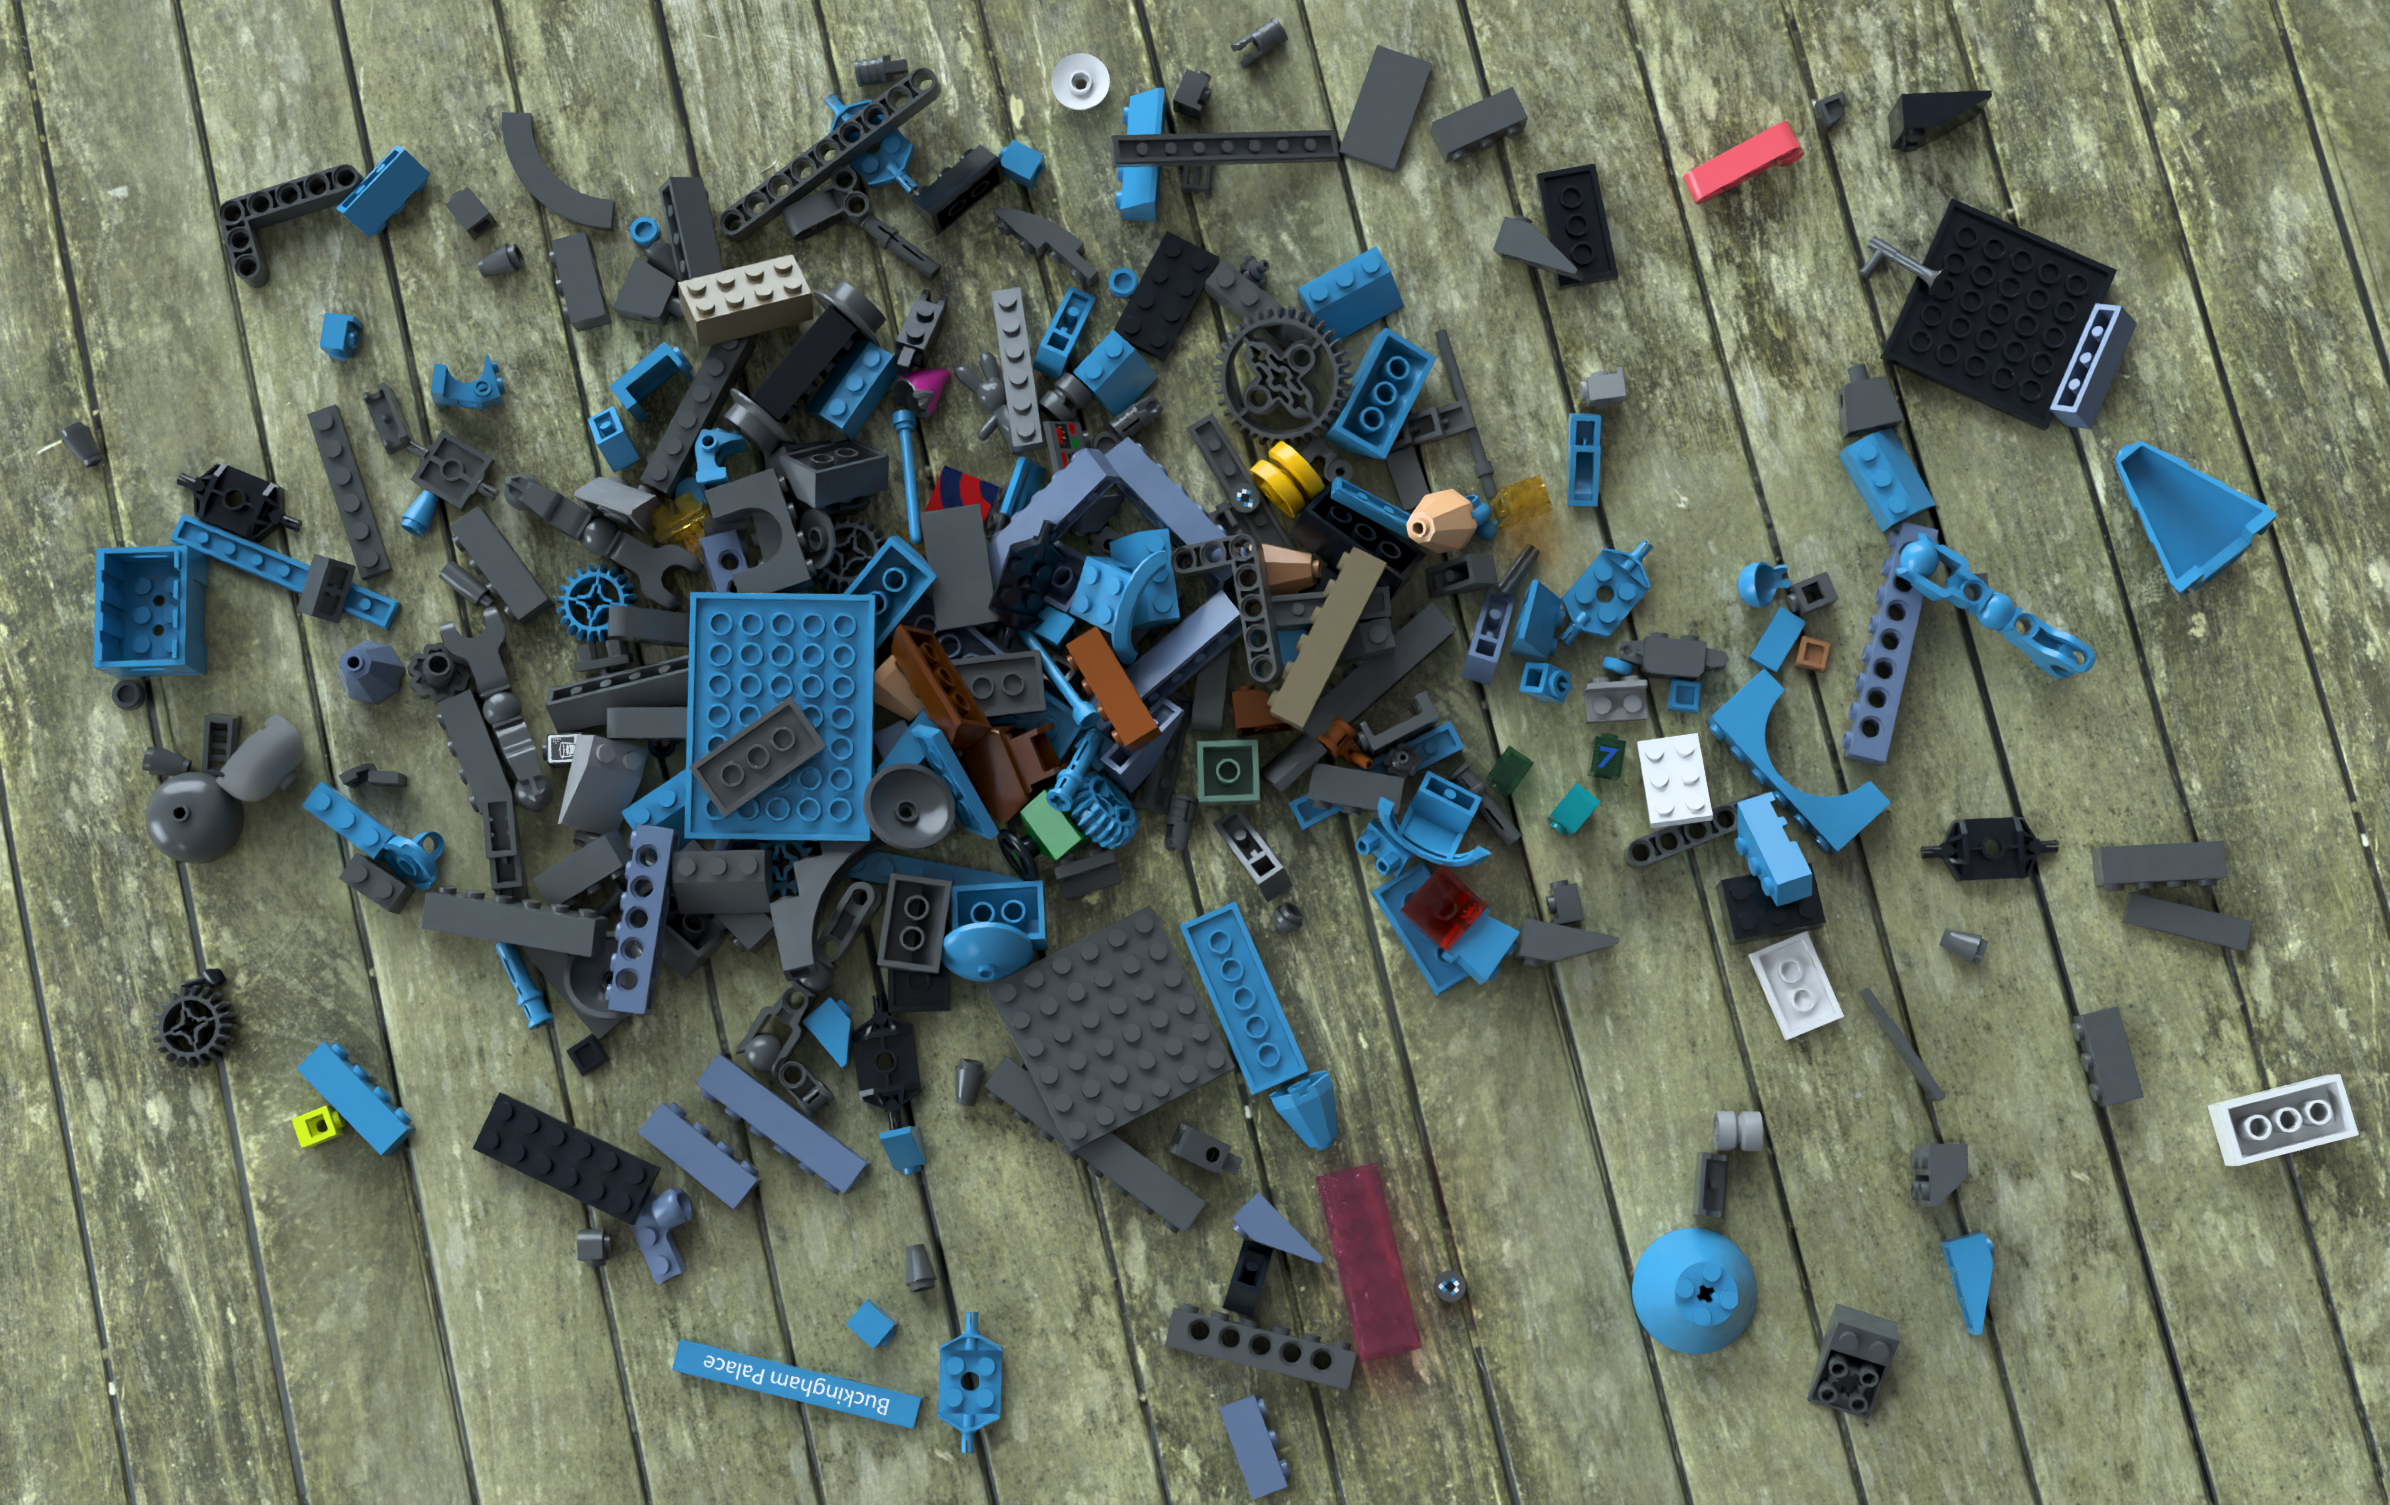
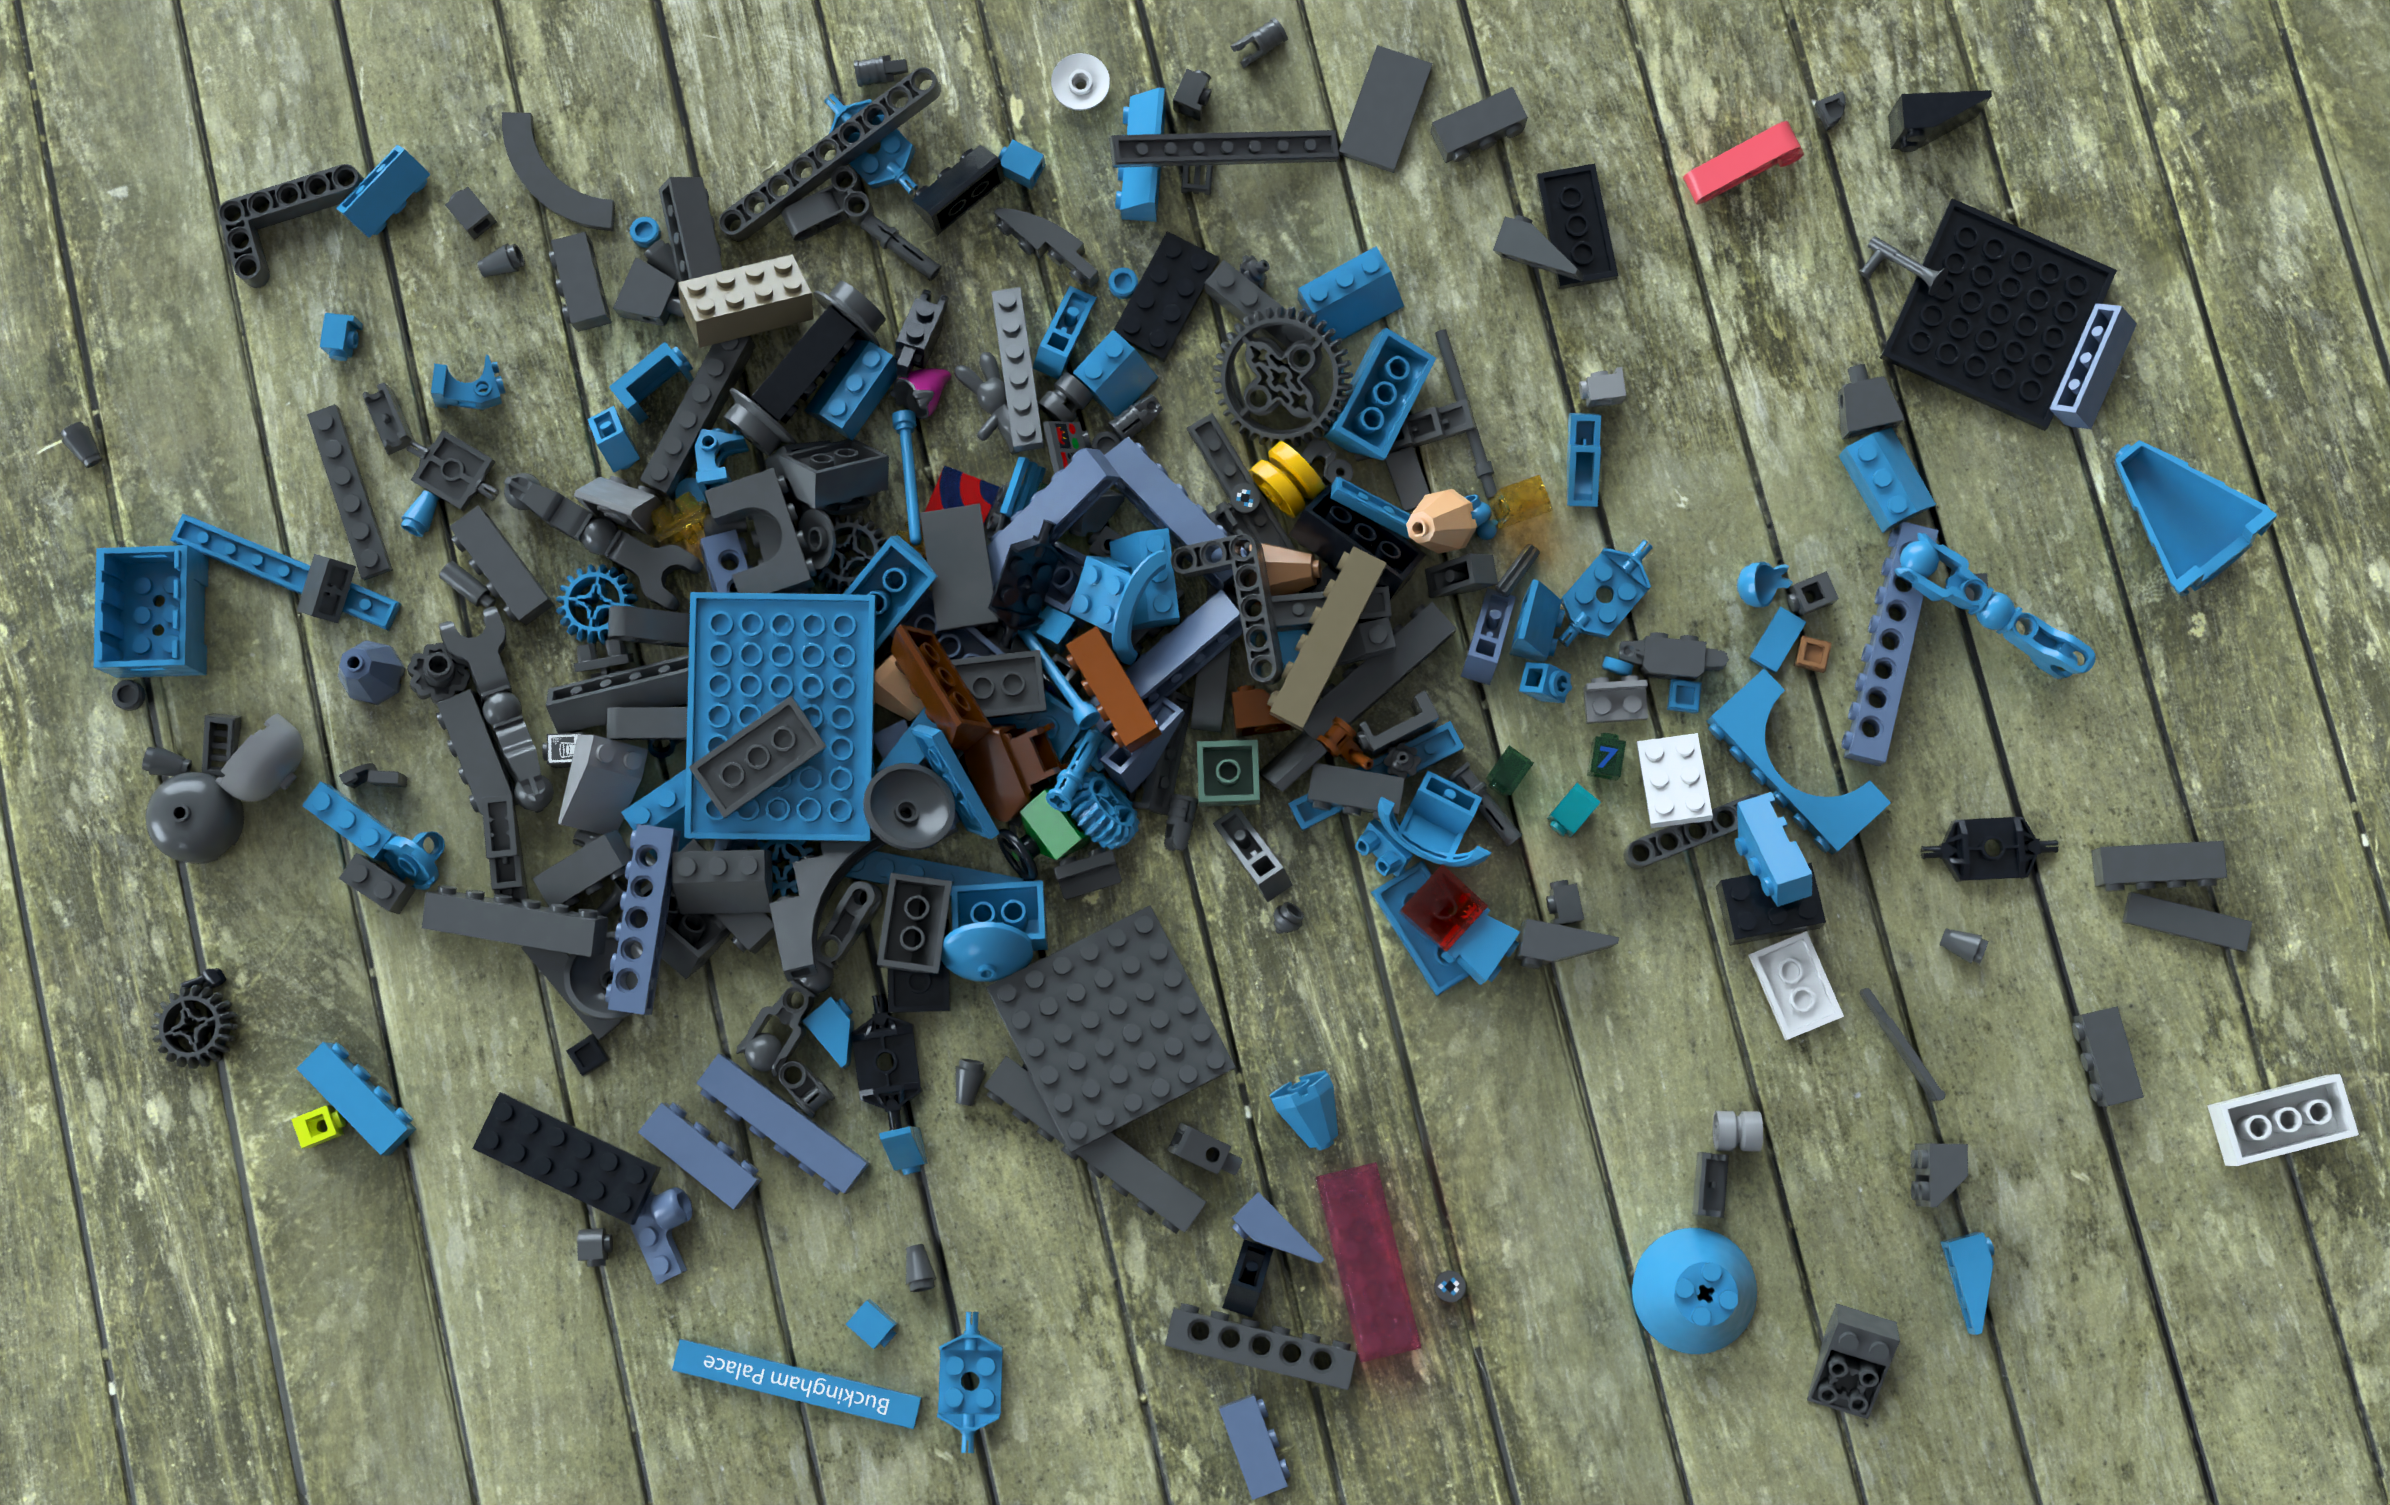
(255, 517): black plate -> none
(528, 995): dark azure pin -> none
(1243, 998): dark azure plate -> none

